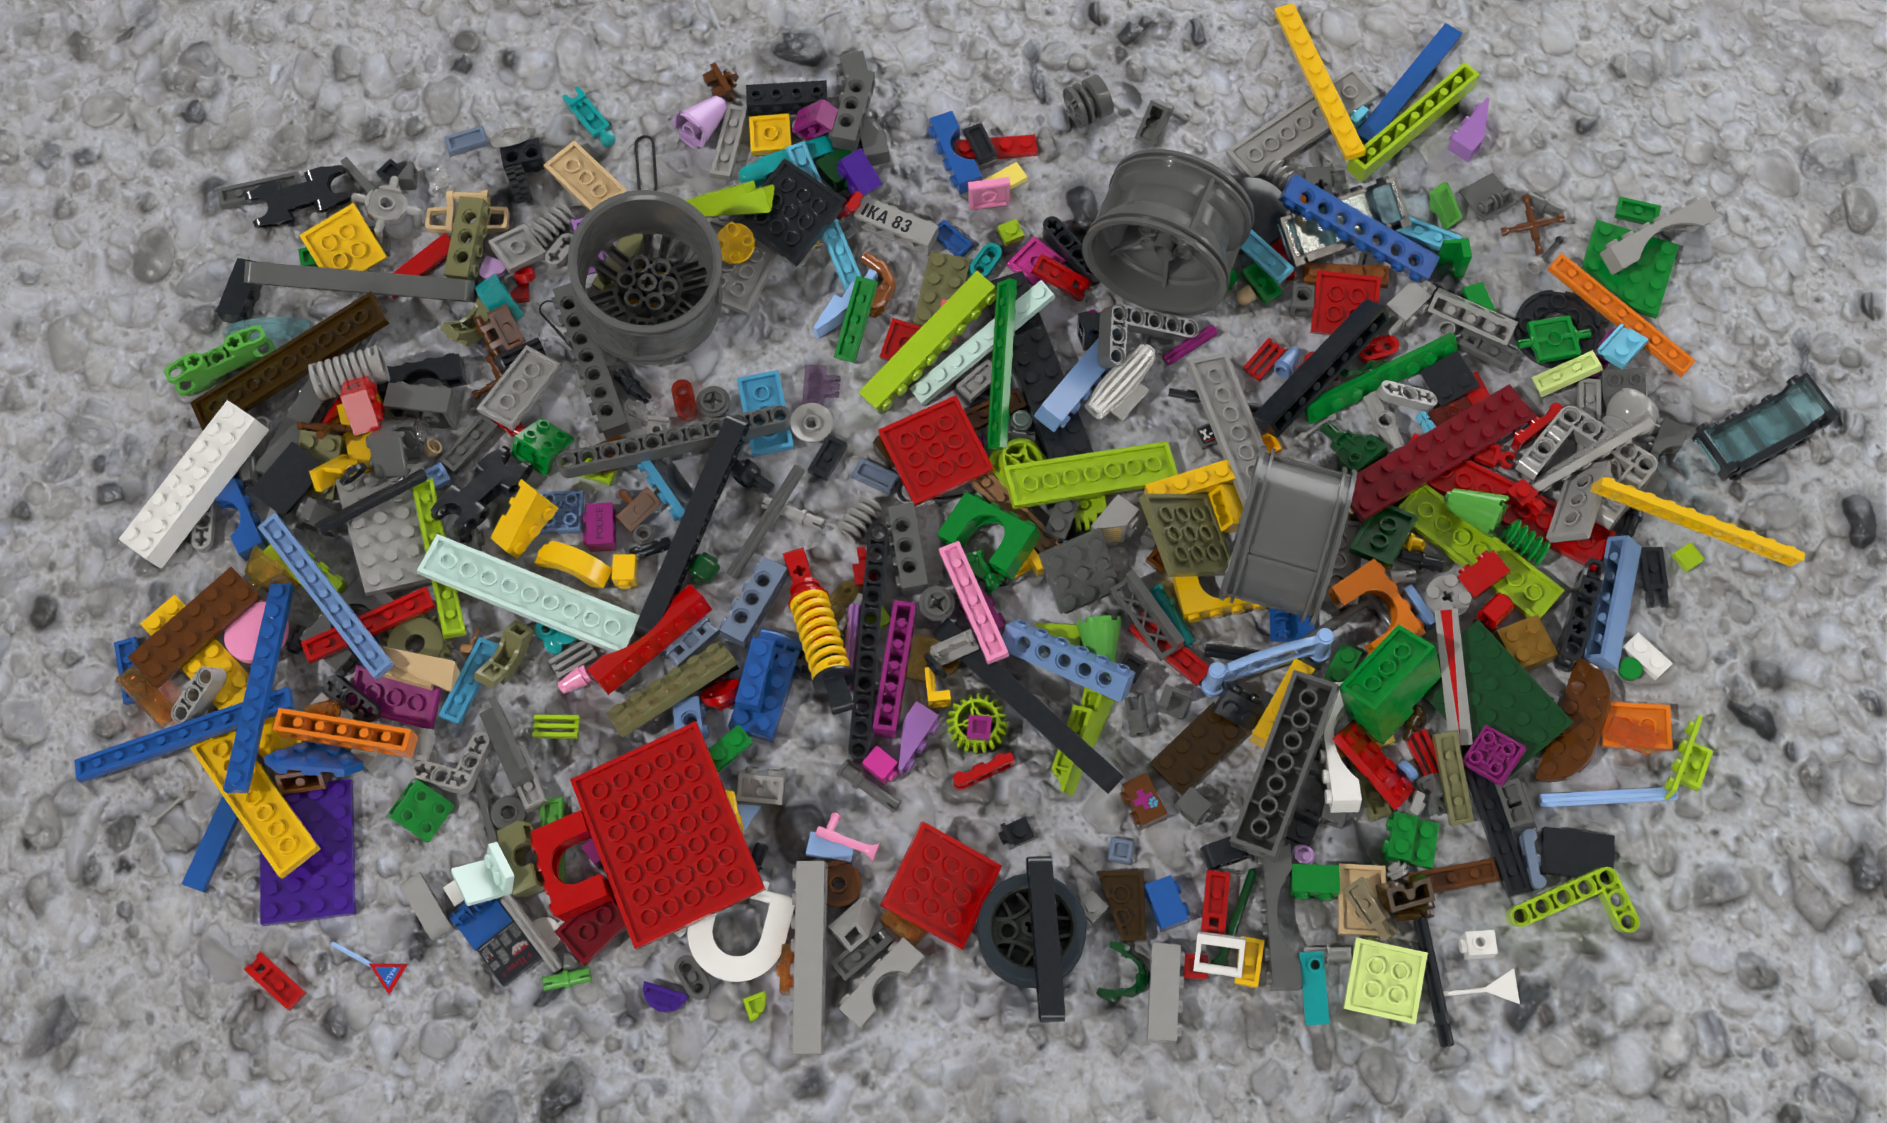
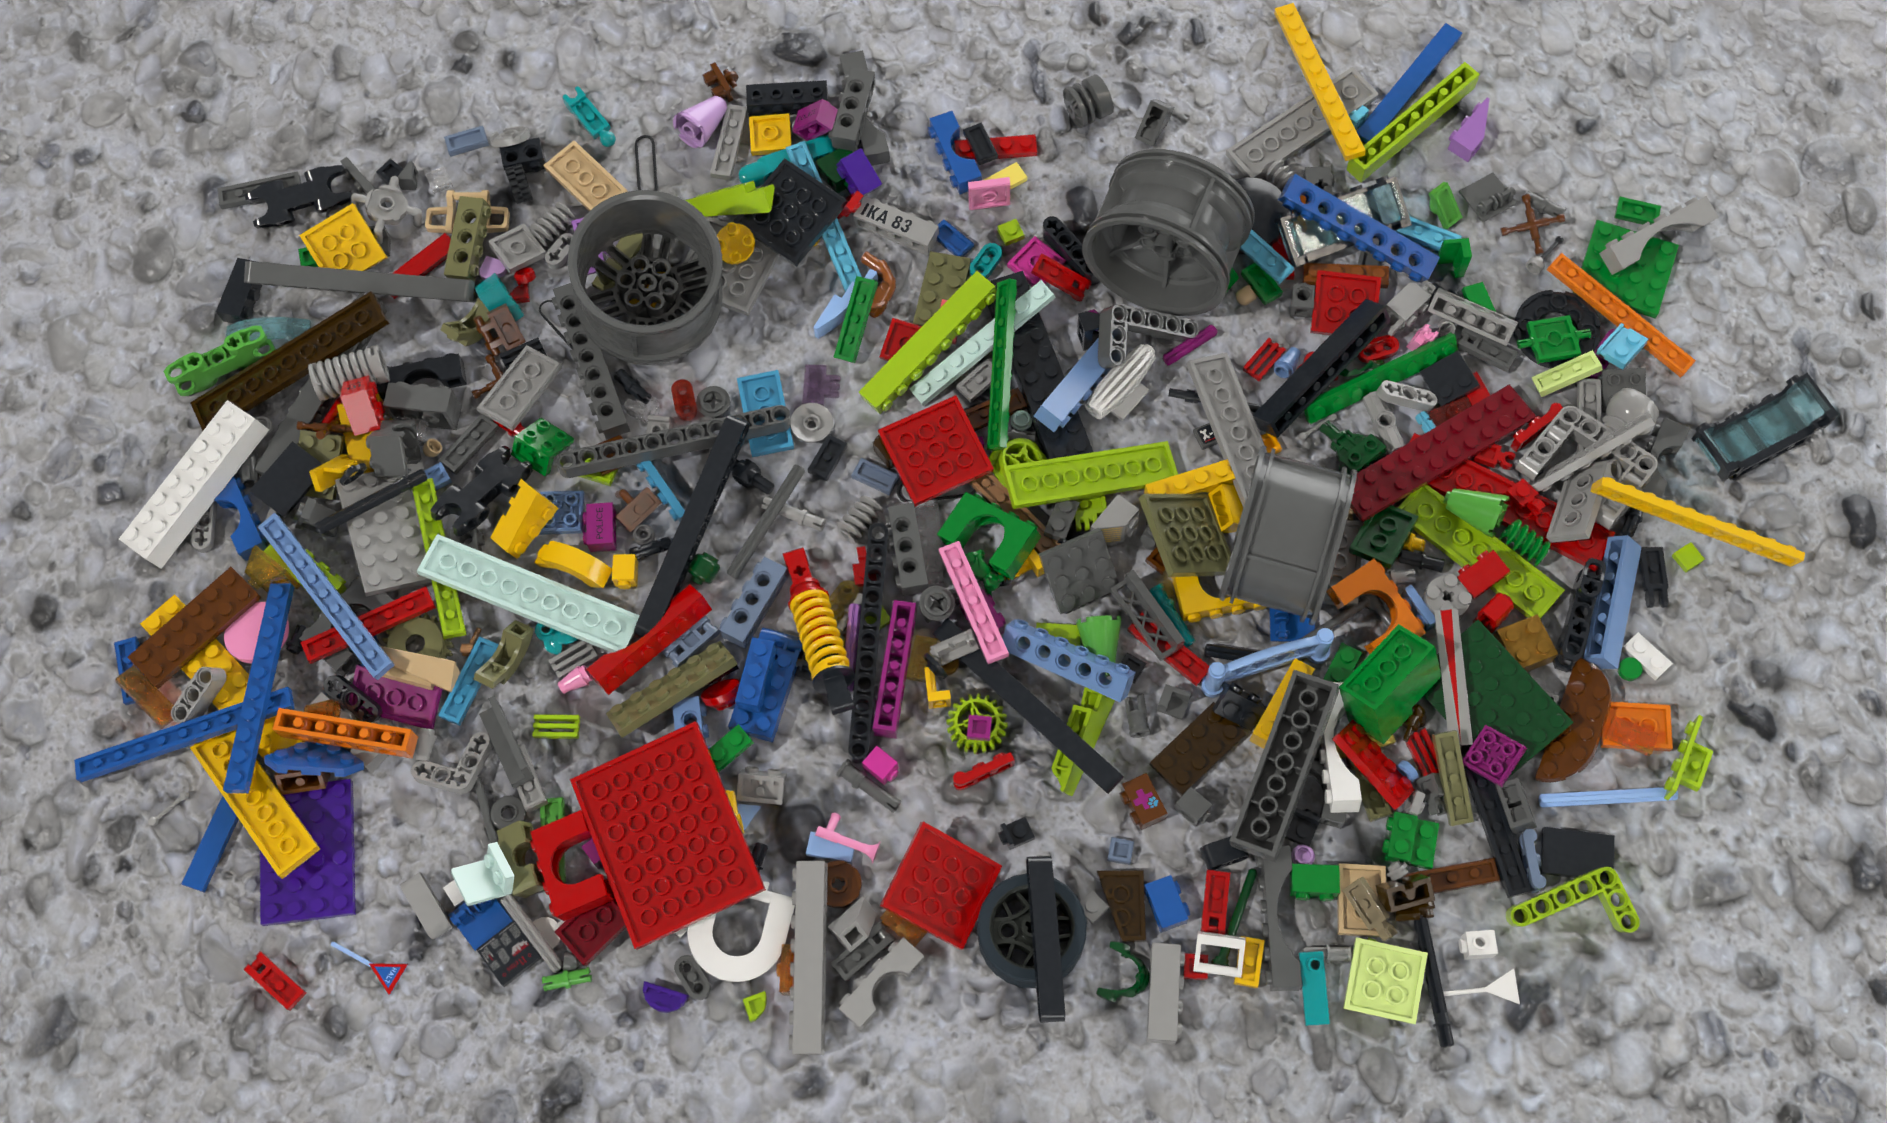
(420, 810): green bracket -> none
(917, 728): medium lavender slope -> none
(1422, 337): none -> bright pink plate

